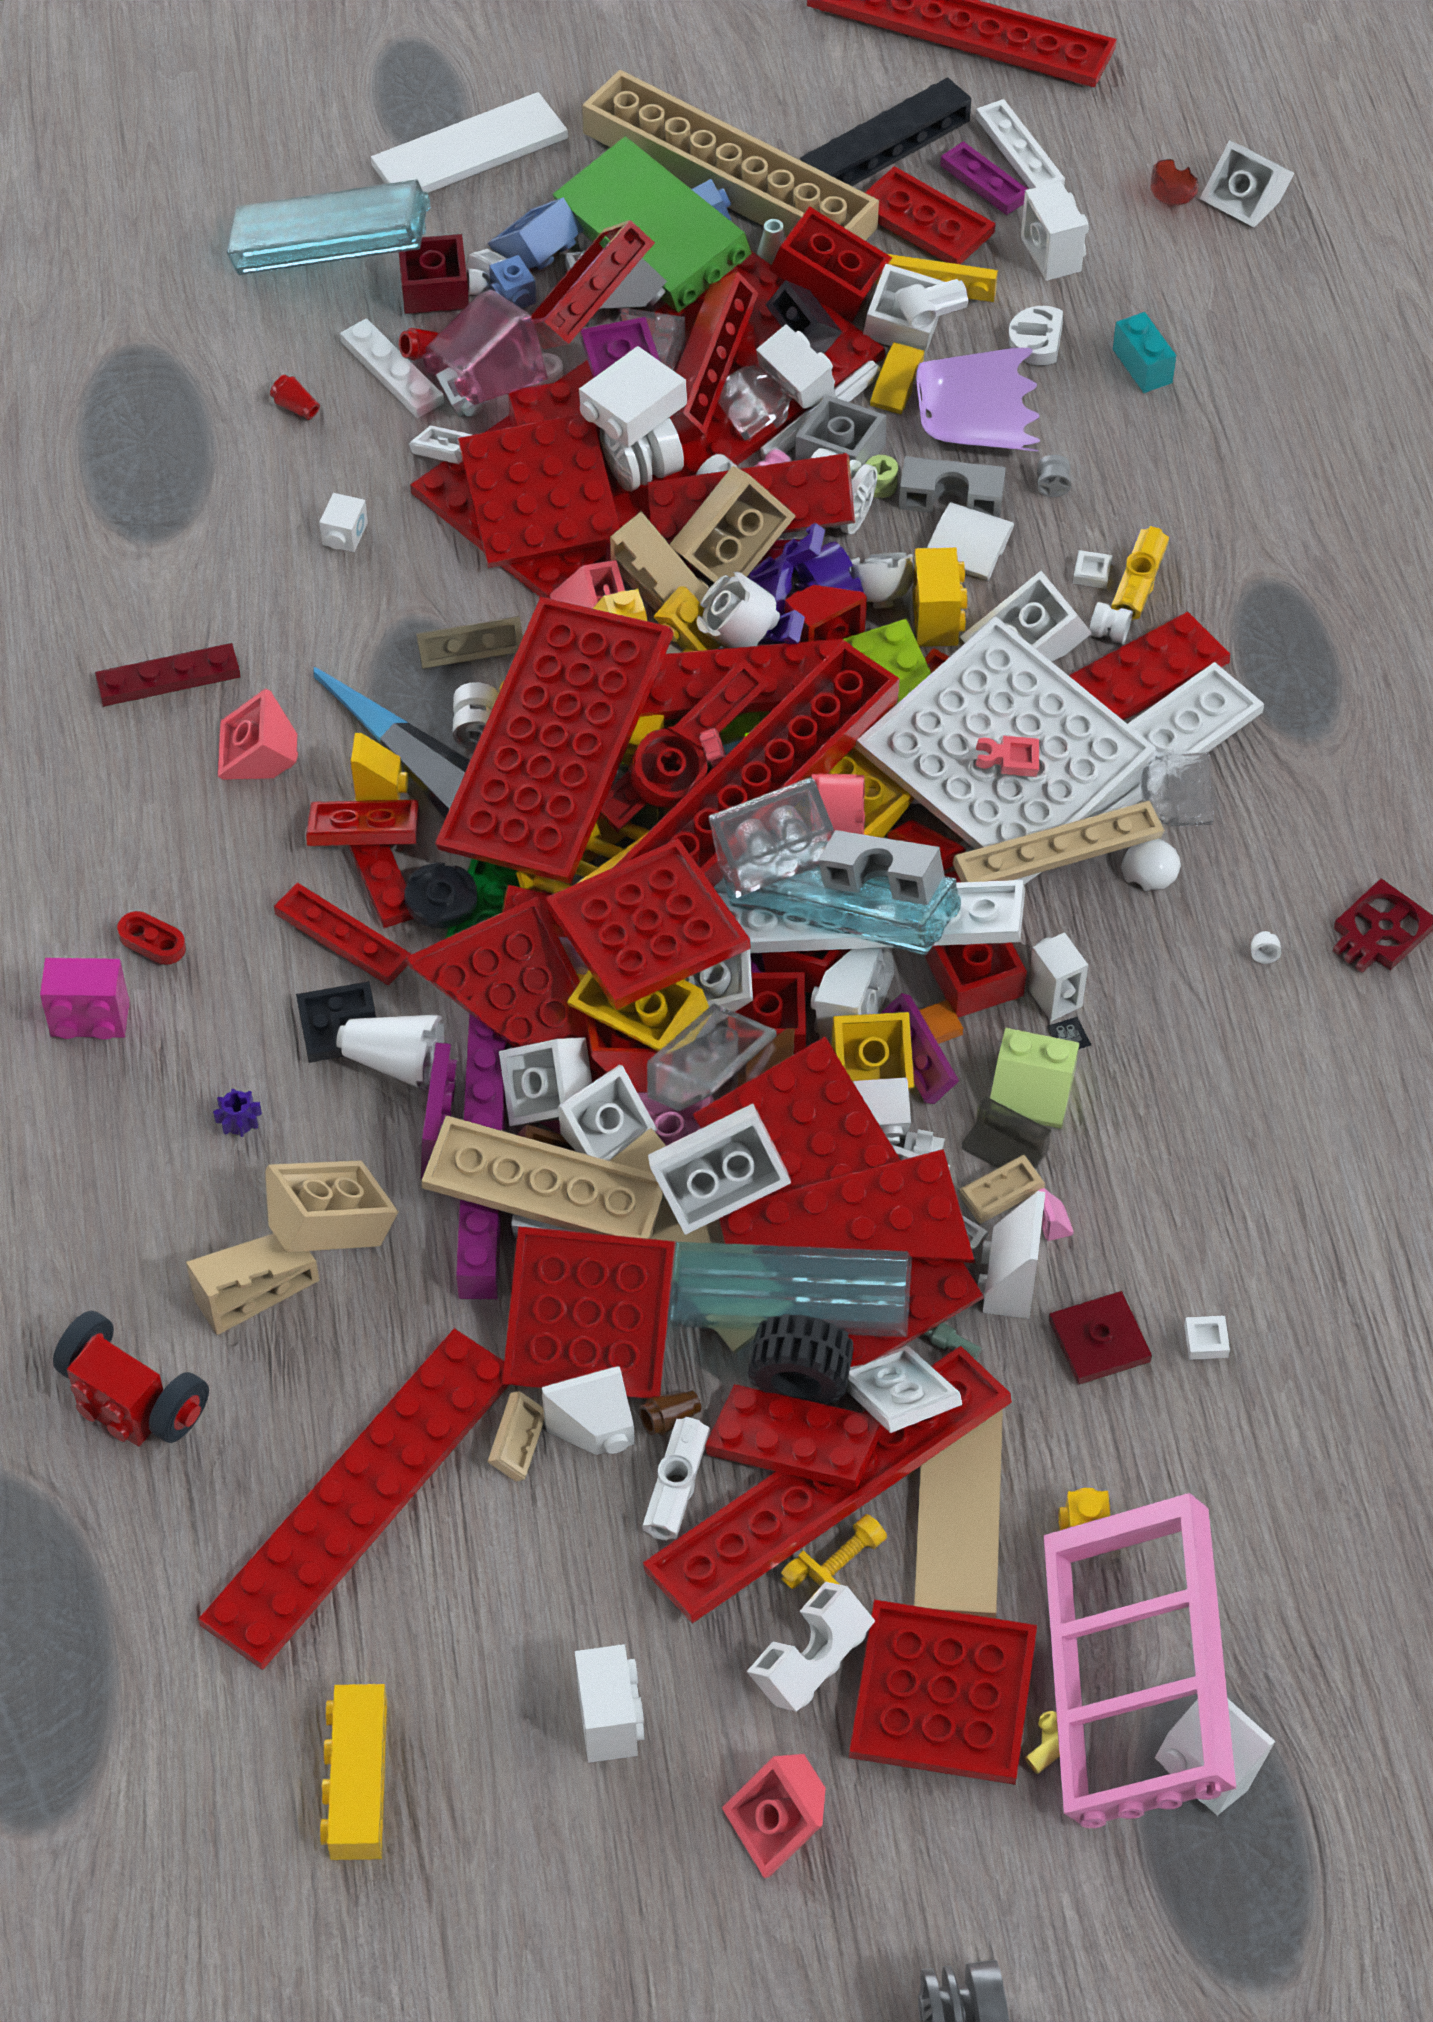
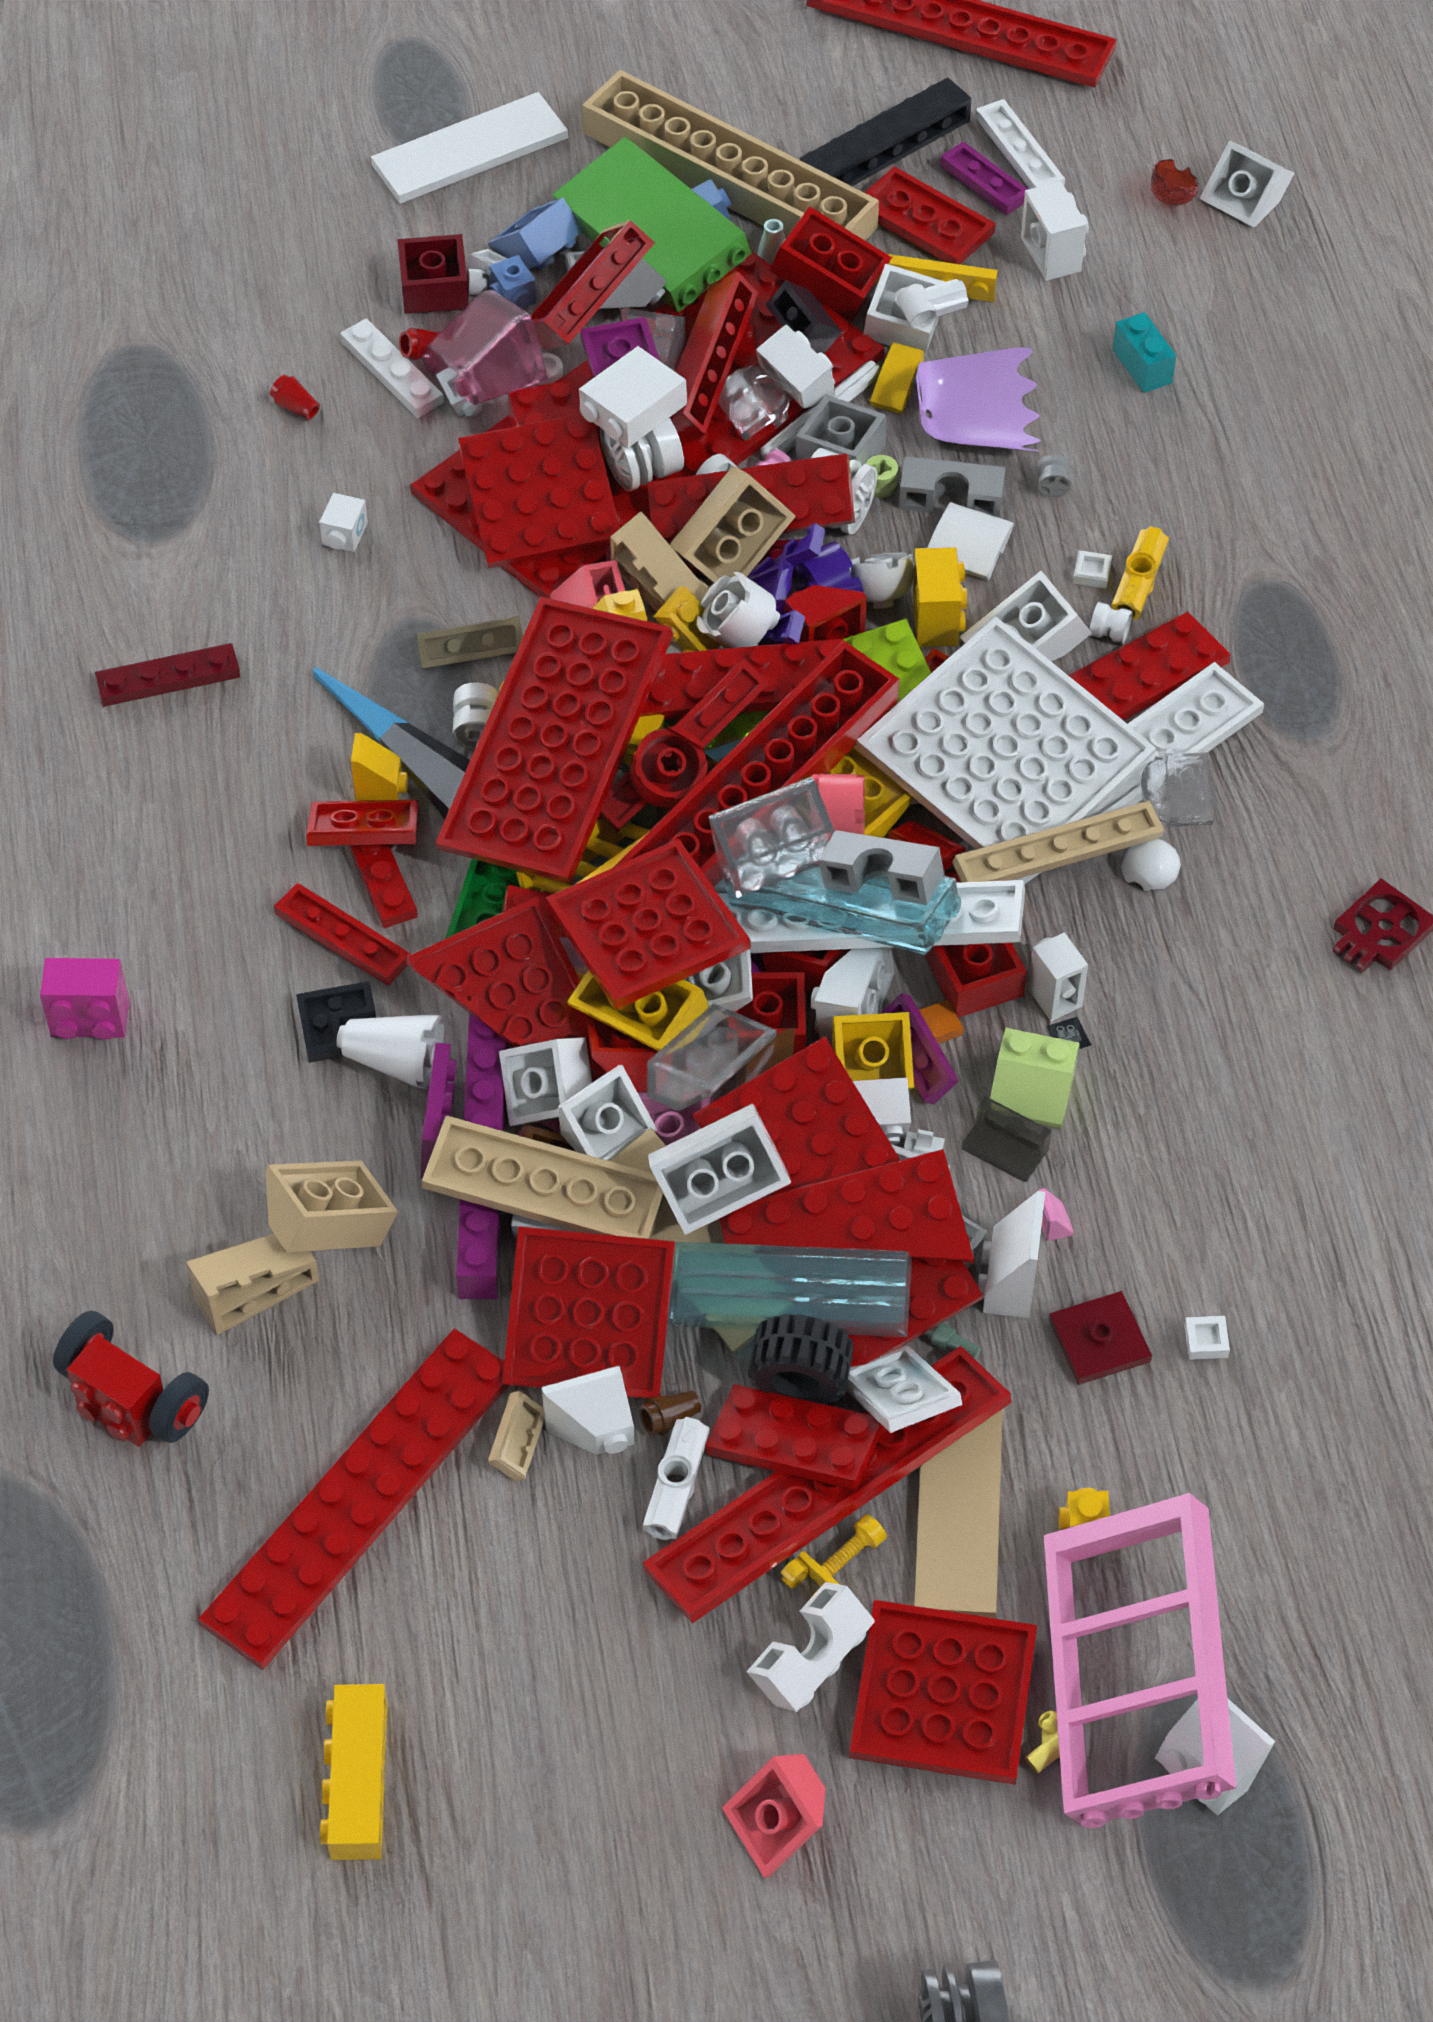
(154, 938): red plate -> none
(237, 1112): dark purple gear -> none
(256, 740): coral slope -> none
(328, 227): clear light blue brick -> none
(440, 895): black tile -> none
(441, 444): white tile -> none
(609, 1703): white brick -> none
(712, 746): coral plate -> none
(1001, 1189): tan plate -> none
(1014, 754): coral plate -> none
(1037, 321): white piece -> none
(1270, 947): white hinge -> none

